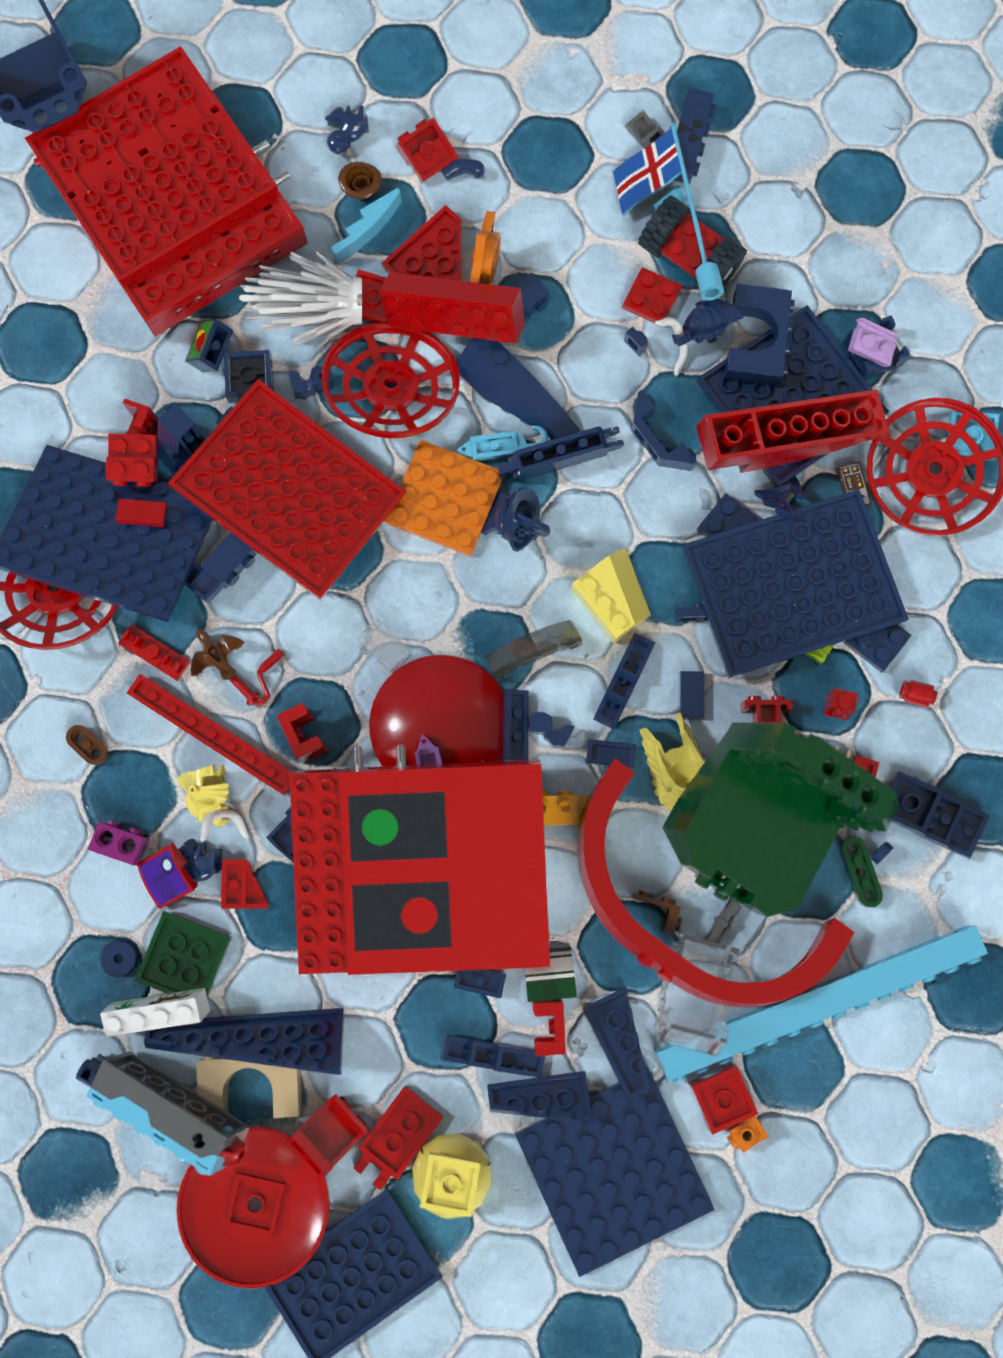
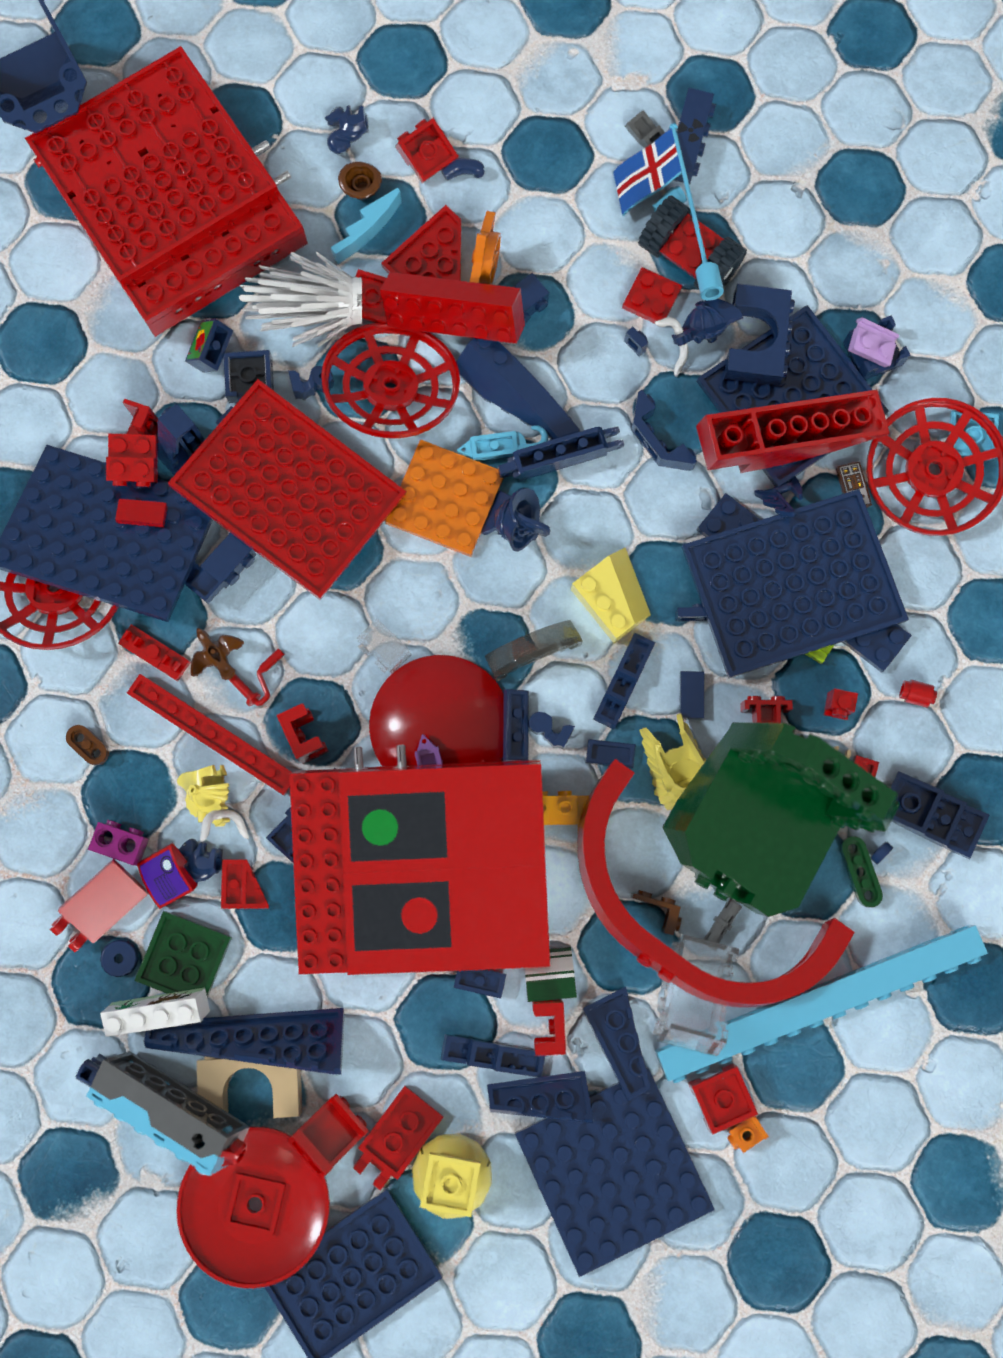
(99, 904): none -> tile

